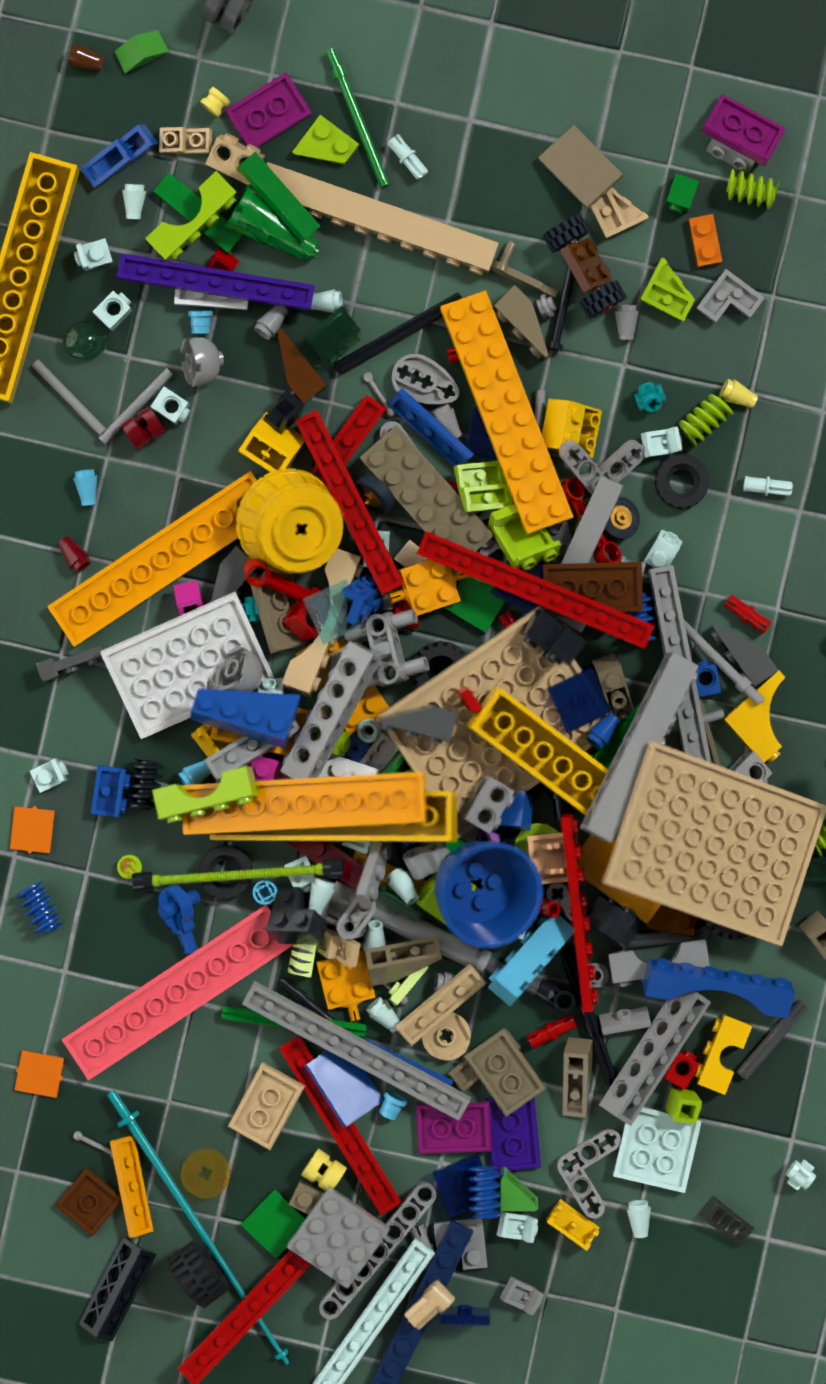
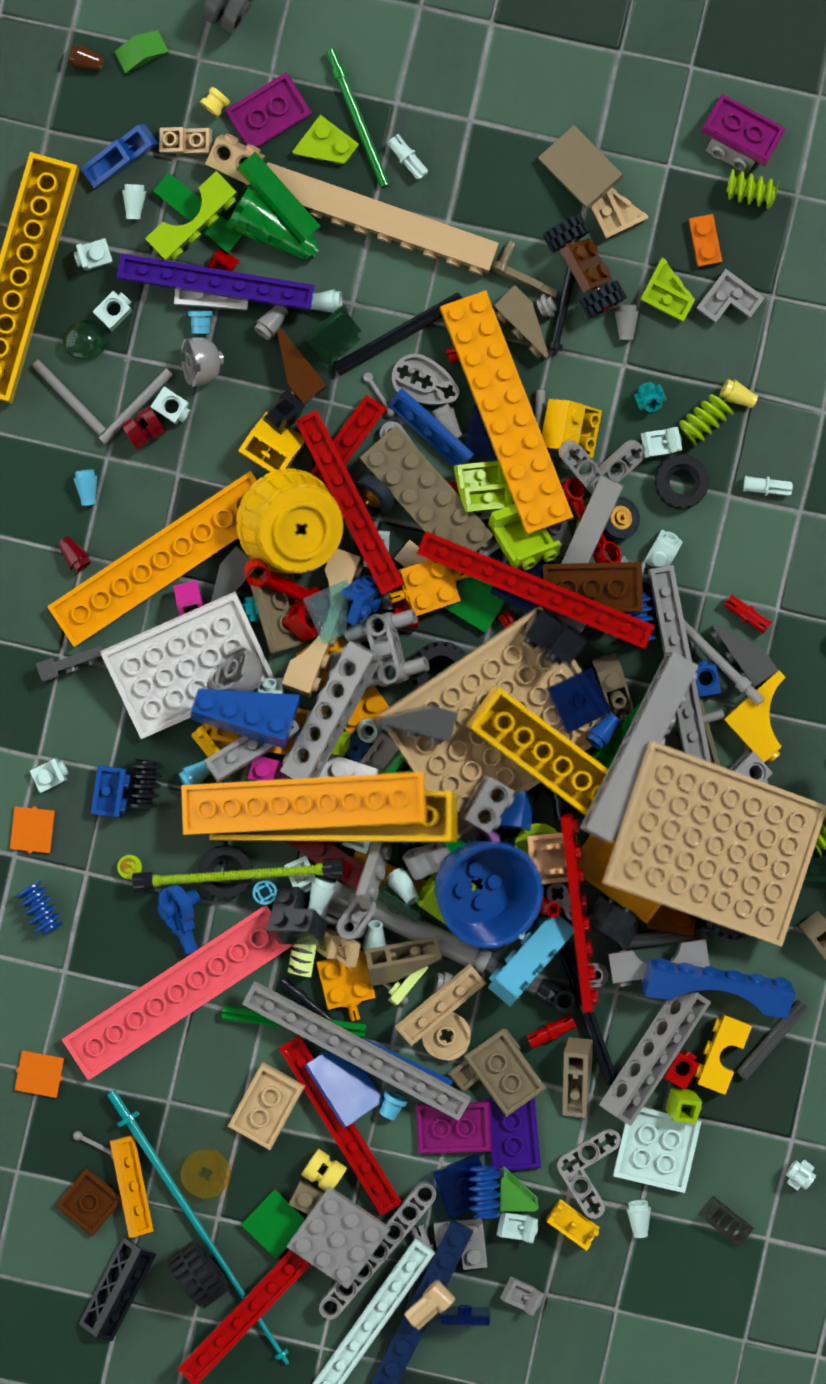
(235, 786): lime arch -> none
(383, 1014): light aqua cone -> none
(468, 699): red tile -> none
(624, 1020): light grey plate -> none
(681, 194): green brick -> none

